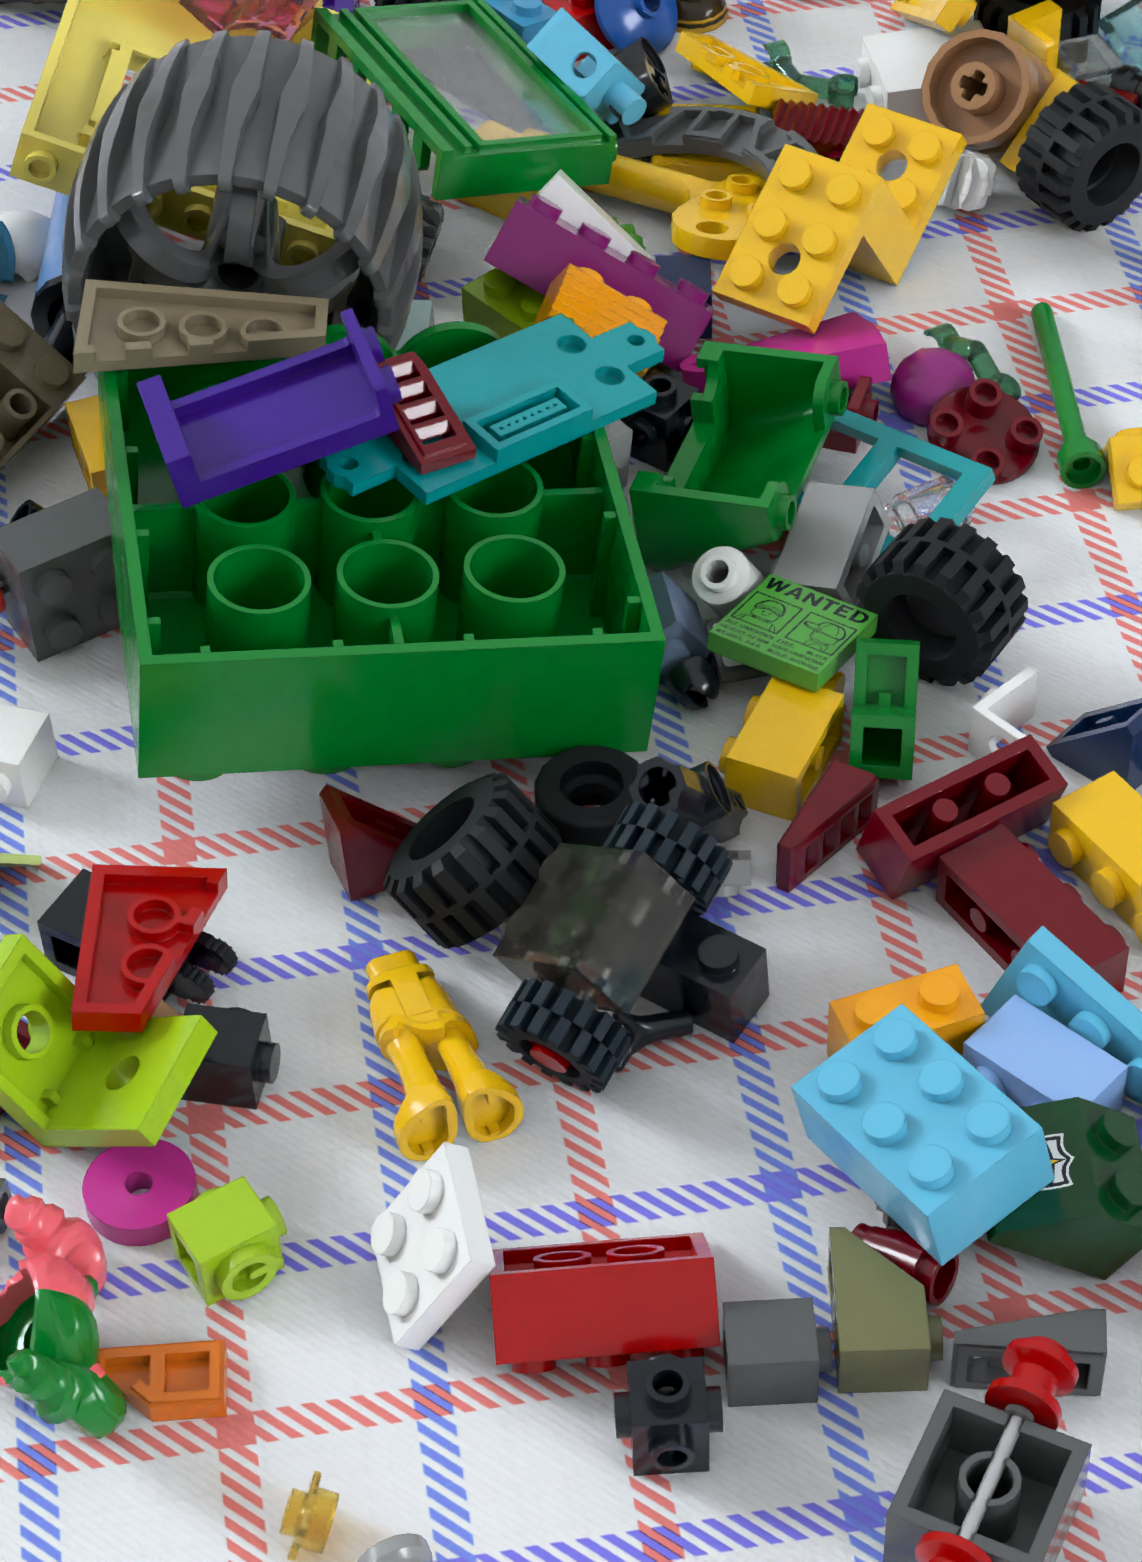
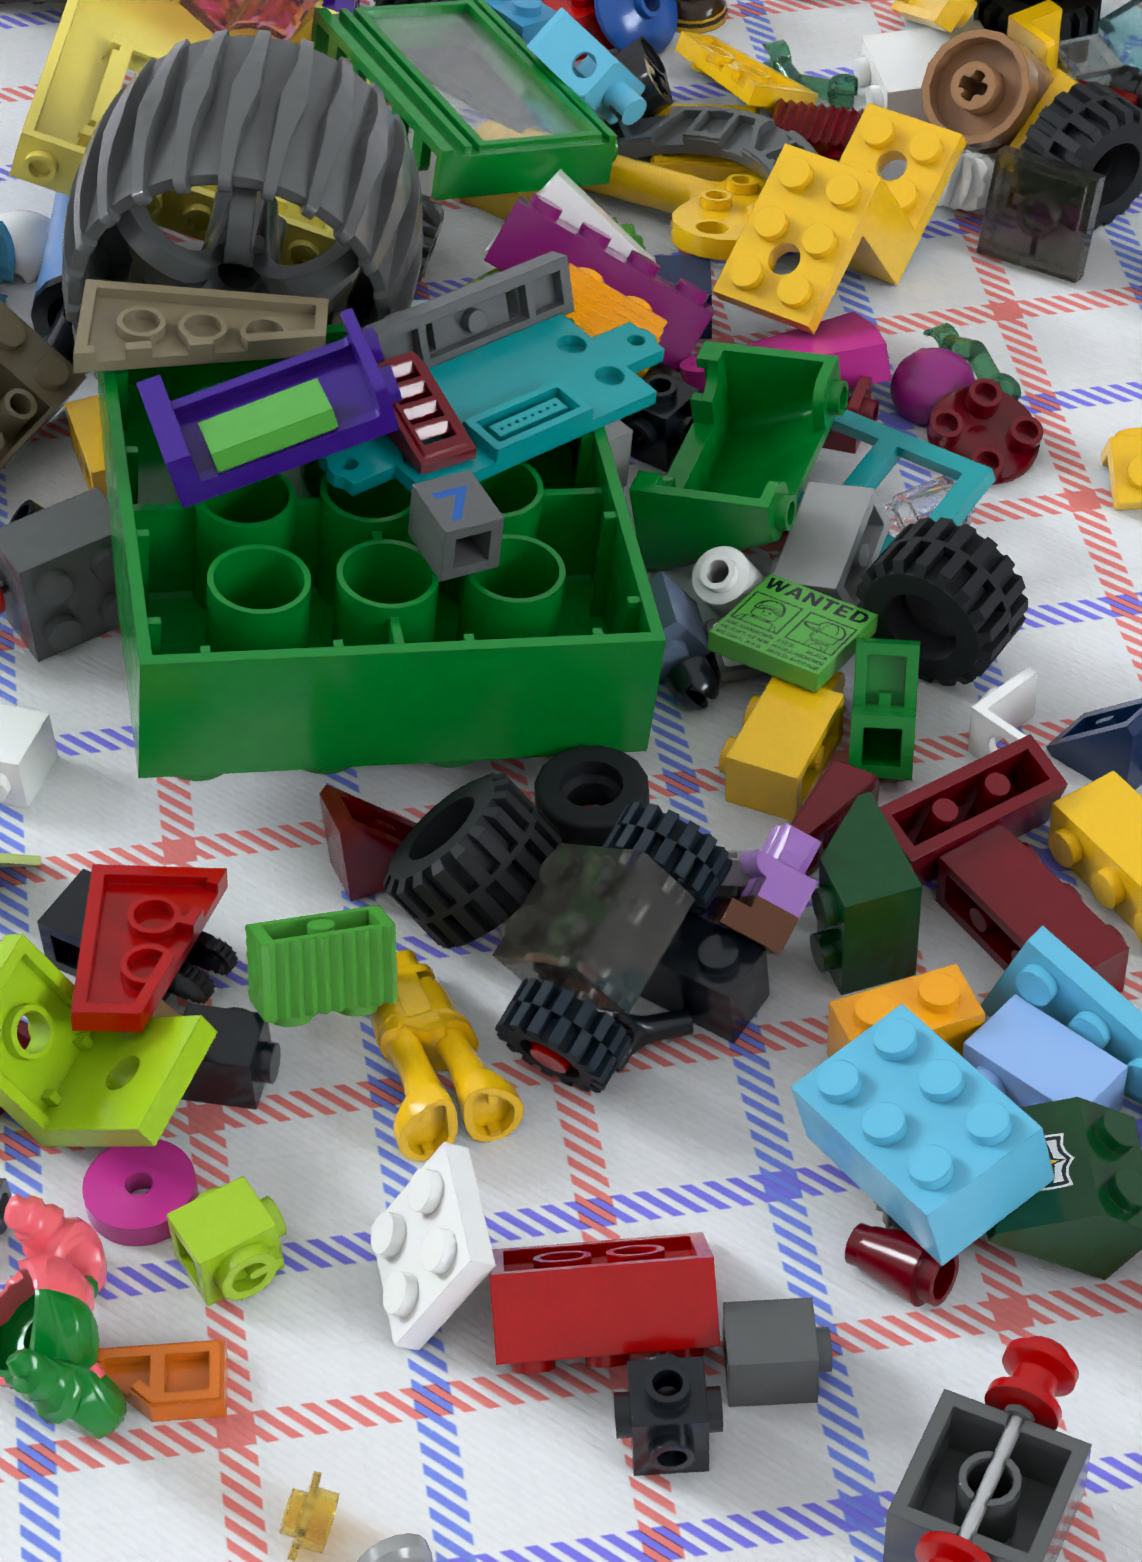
(268, 425): none -> bright green tile
(322, 965): none -> bright green brick
(455, 525): none -> dark grey brick
(480, 311): none -> dark grey hinge
(692, 793): black piece -> none
(774, 892): none -> hips
(865, 903): none -> dark green slope
(878, 1320): olive slope -> none
(1040, 213): none -> clear smoke tile
(1078, 1331): dark grey slope -> none
(1080, 457): green piece -> none

